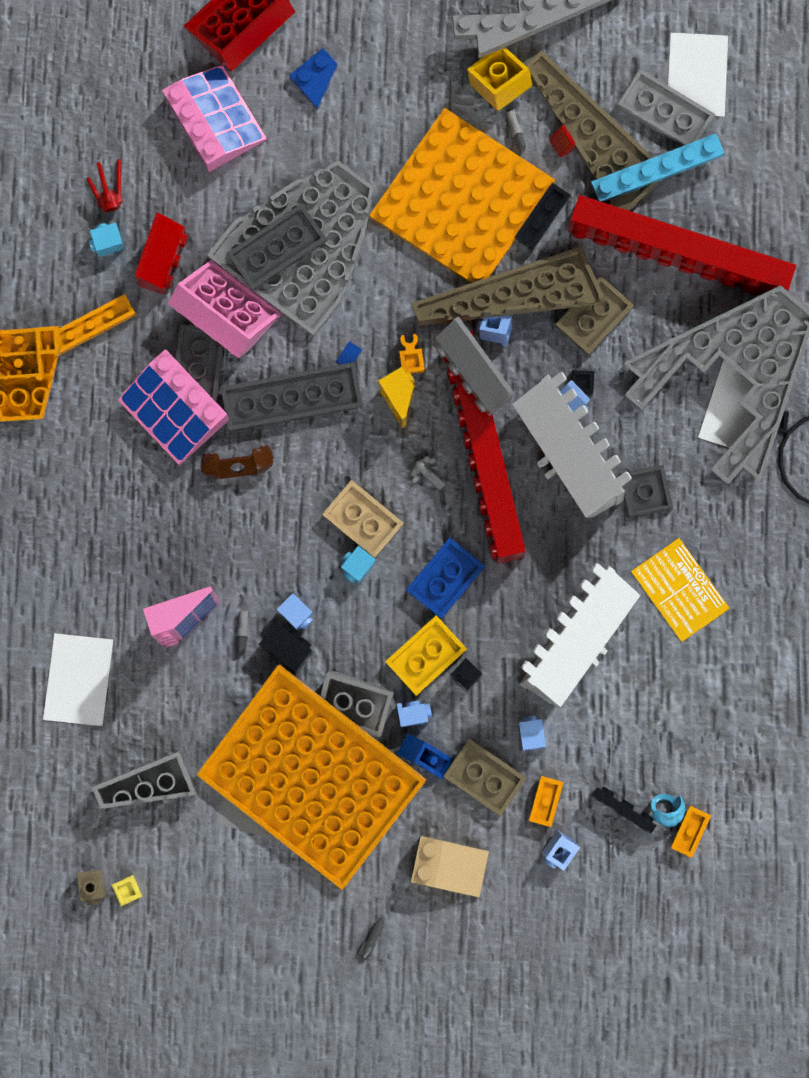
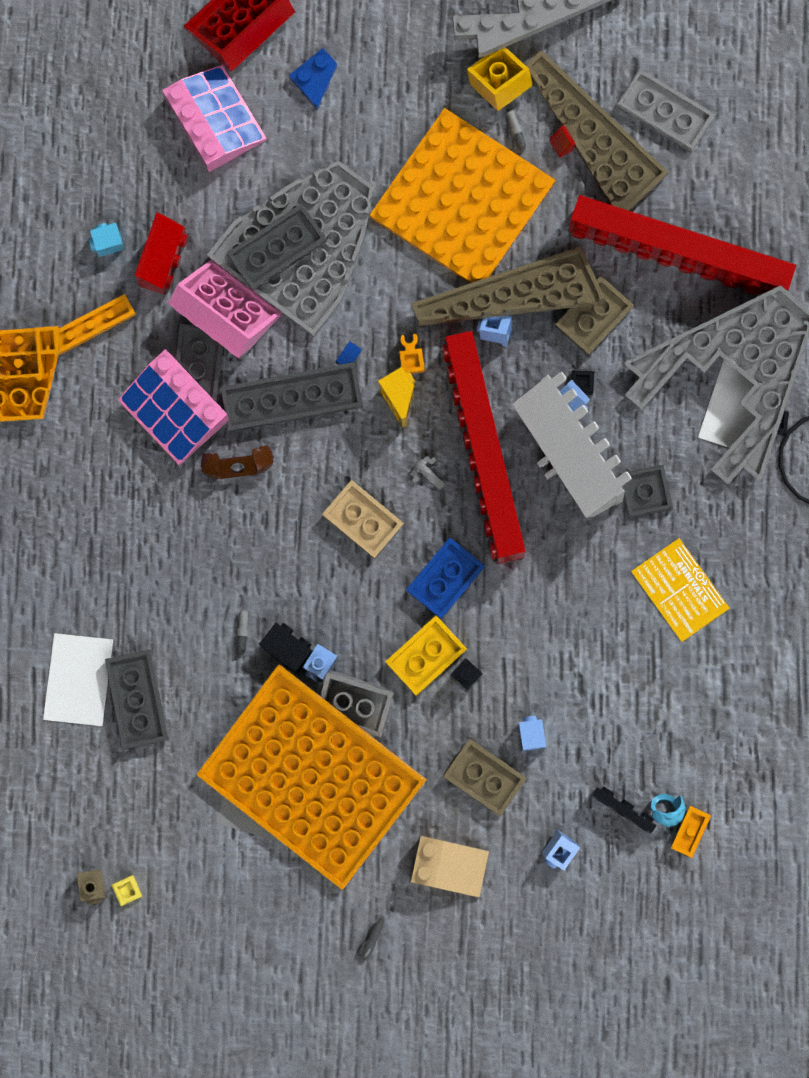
(108, 200): red plant -> none
(136, 699): none -> dark grey plate
(150, 782): light grey wedge -> none
(178, 616): bright pink slope -> none
(296, 613): light blue brick -> none
(319, 663): none -> light blue brick
(357, 565): medium azure brick -> none
(413, 714): light blue brick -> none
(425, 756): blue slope -> none
(473, 367): light grey slope -> none
(542, 216): black plate -> none
(546, 801): light orange plate -> none
(579, 636): white piece -> none
(657, 168): medium azure plate -> none
(699, 69): white sticker -> none

